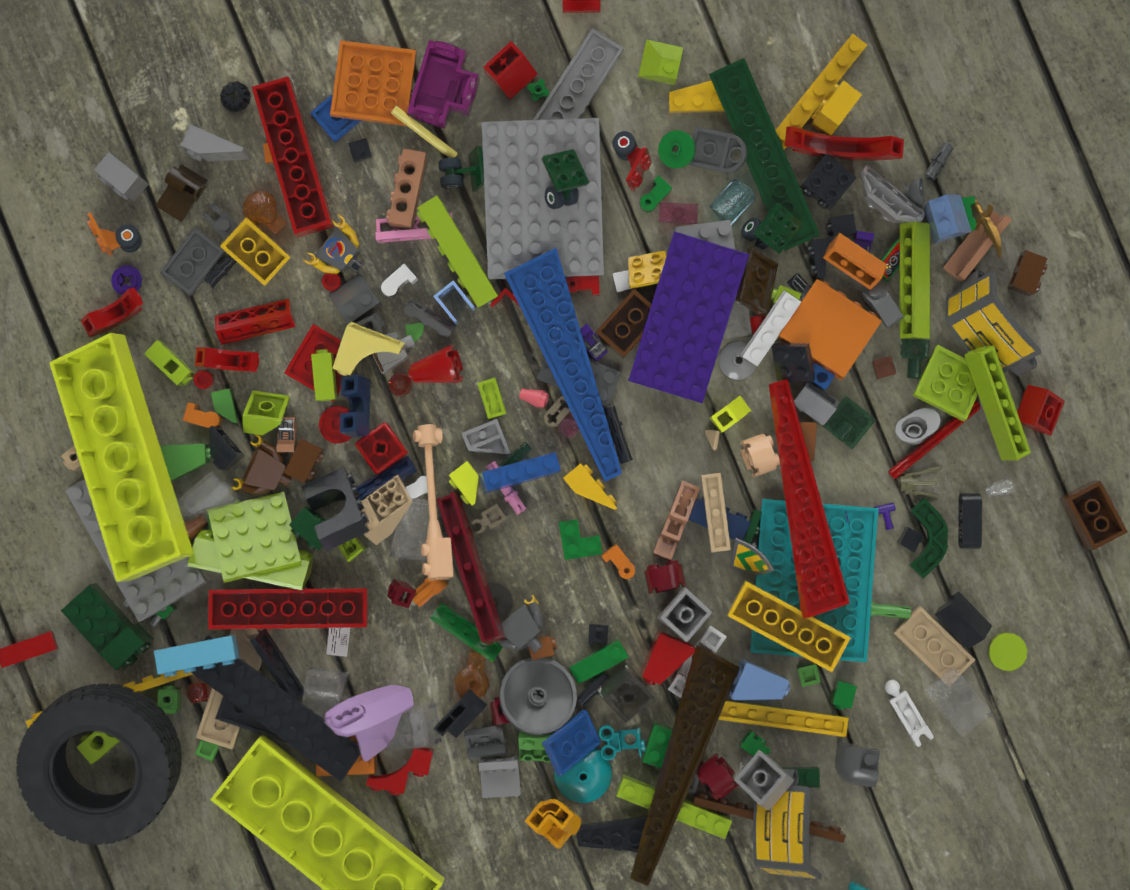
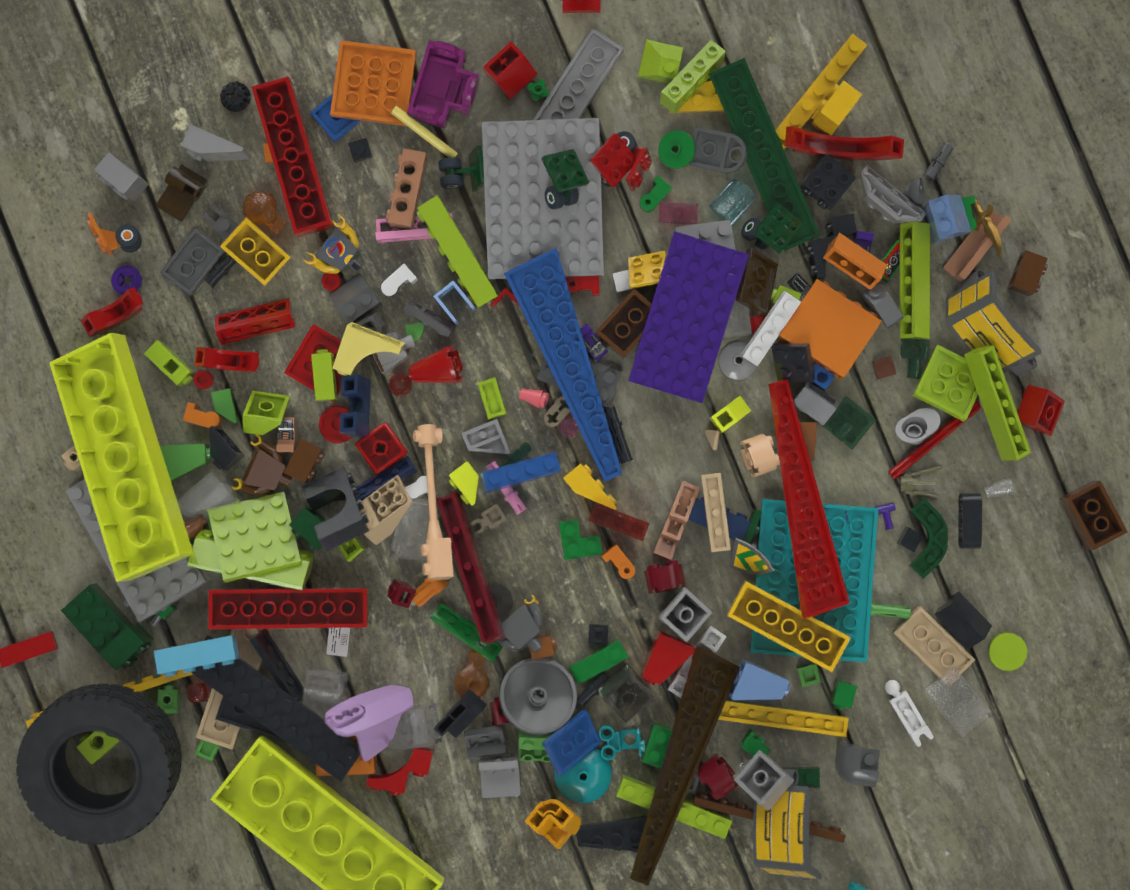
(613, 160): none -> red plate
(618, 521): none -> clear red brick
(692, 77): none -> lime brick

